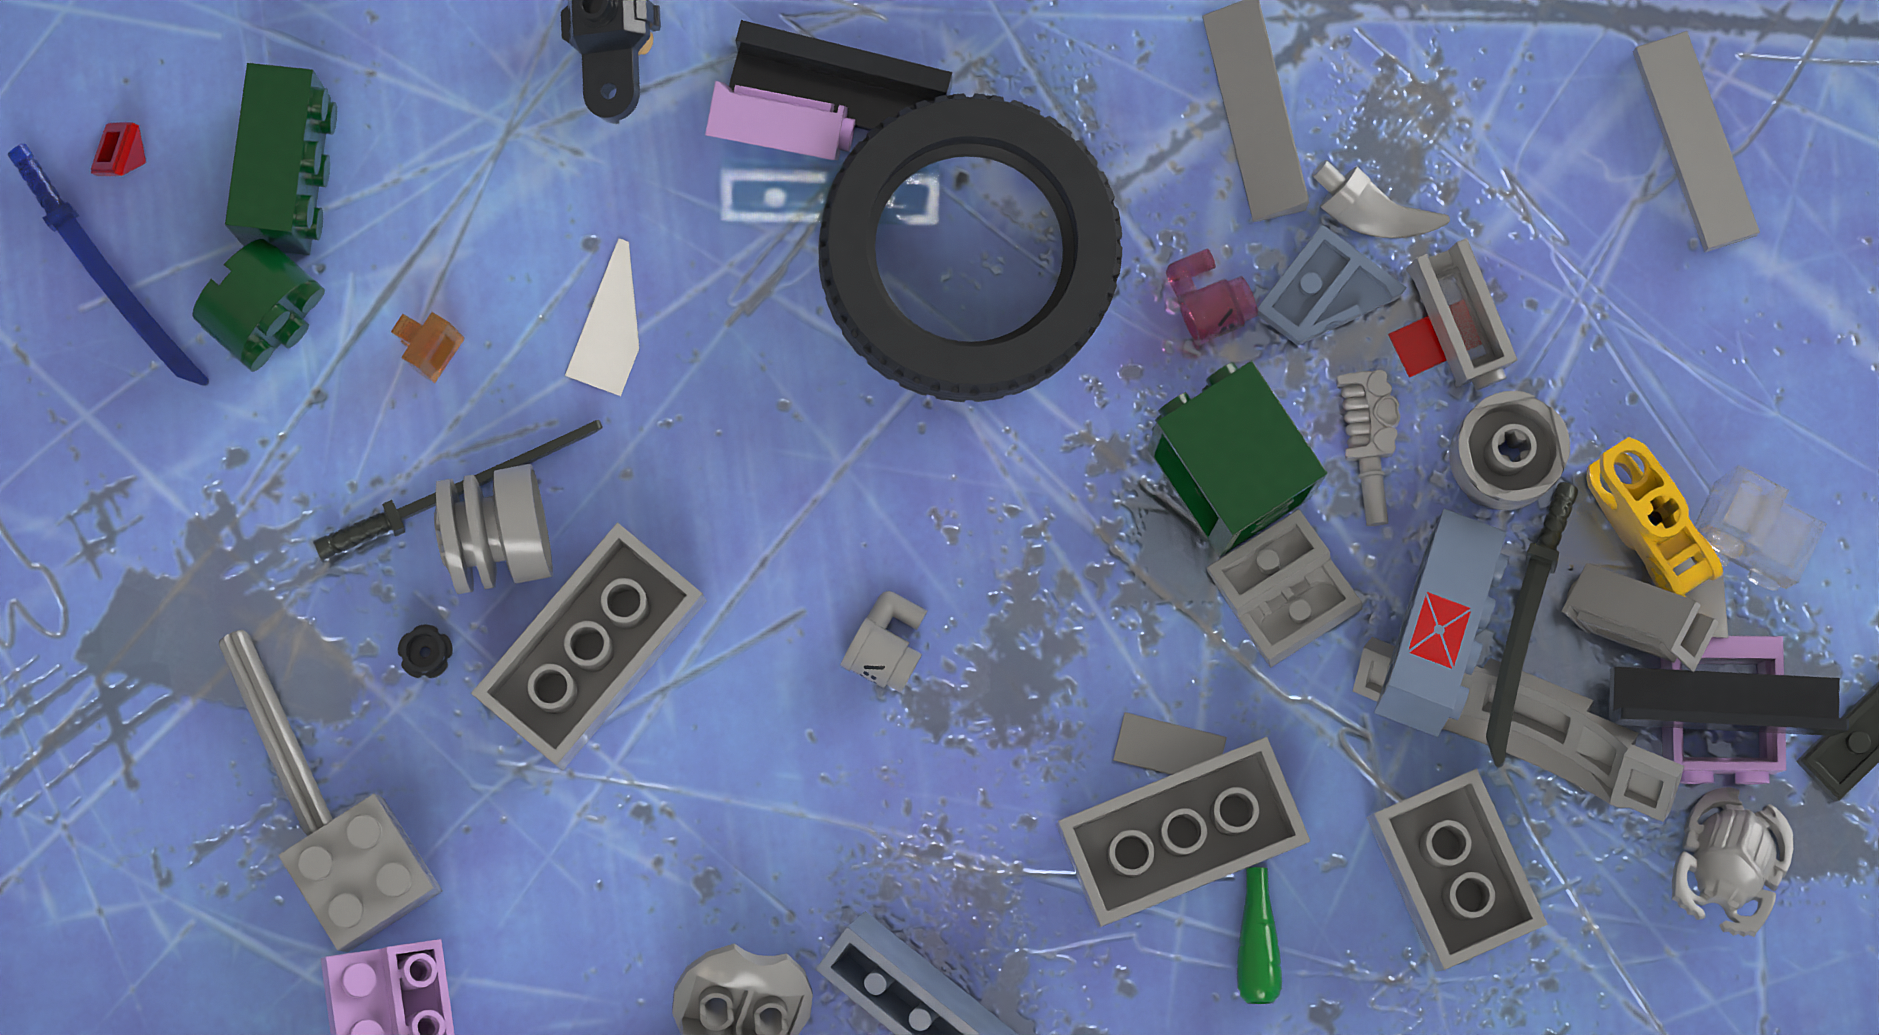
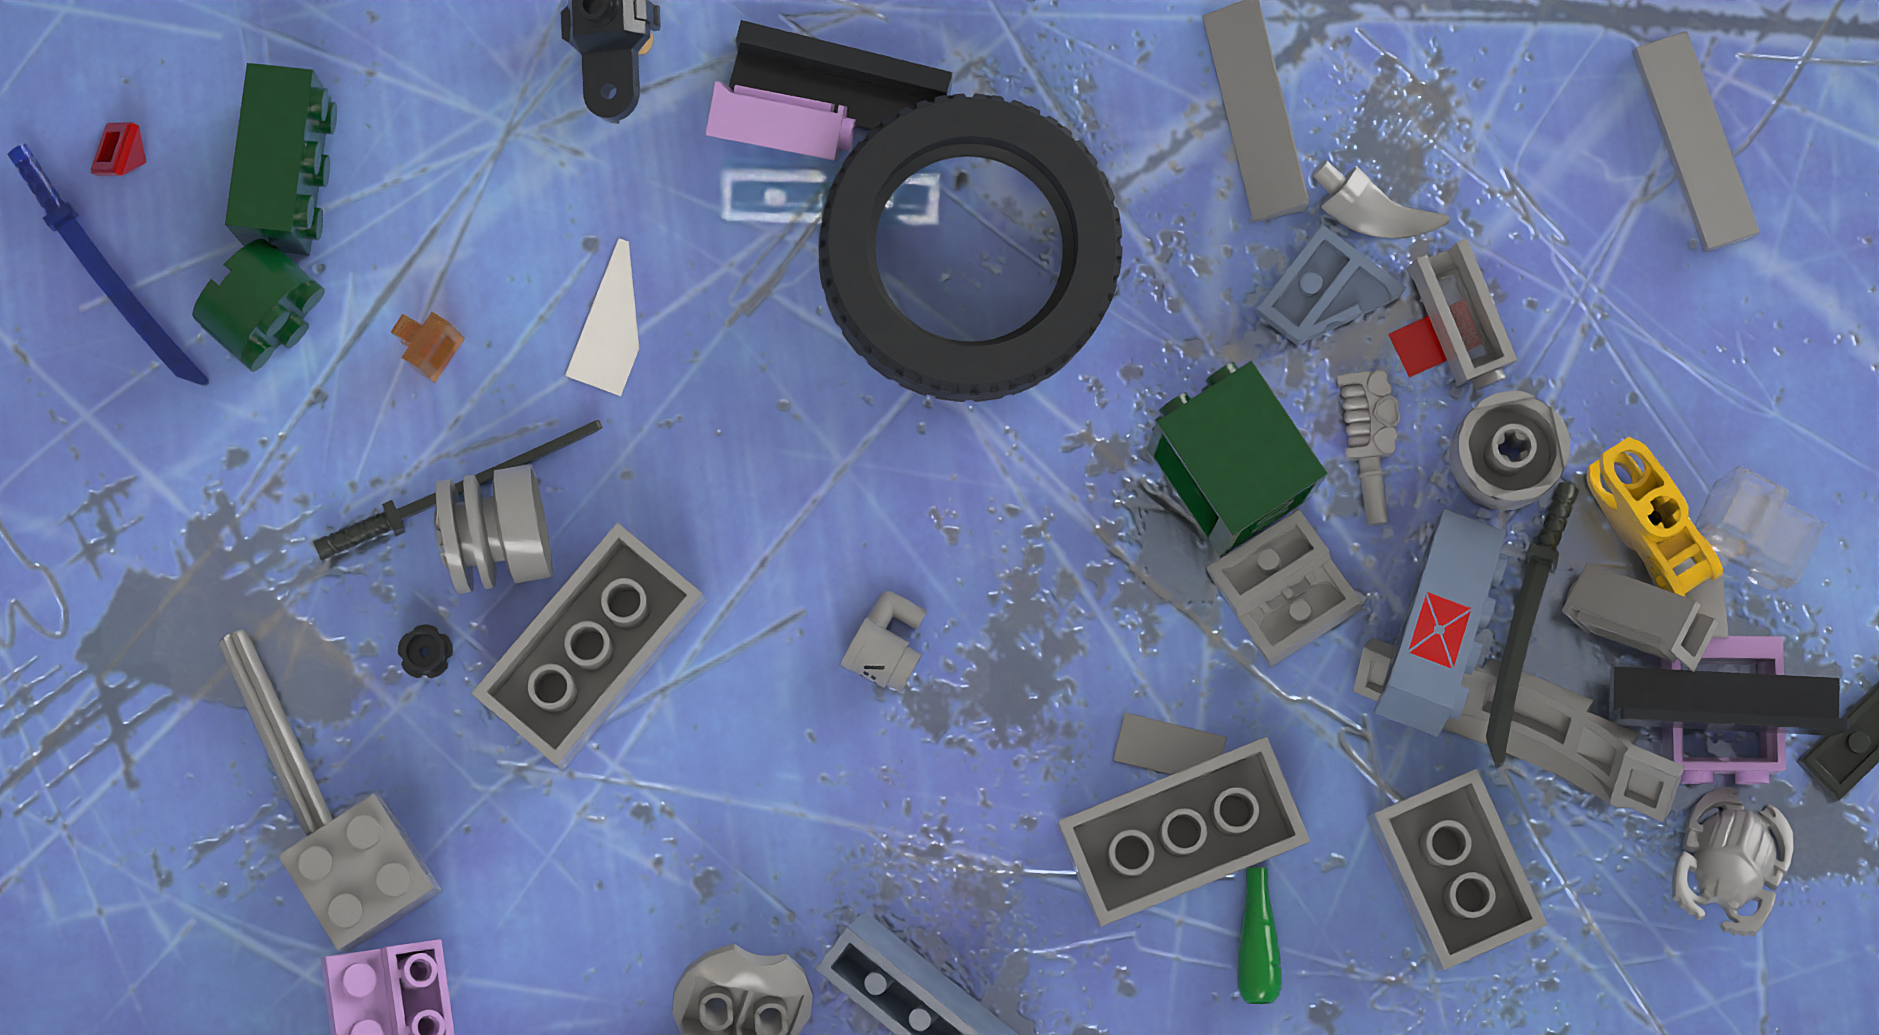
(1213, 308): clear pink piece -> none

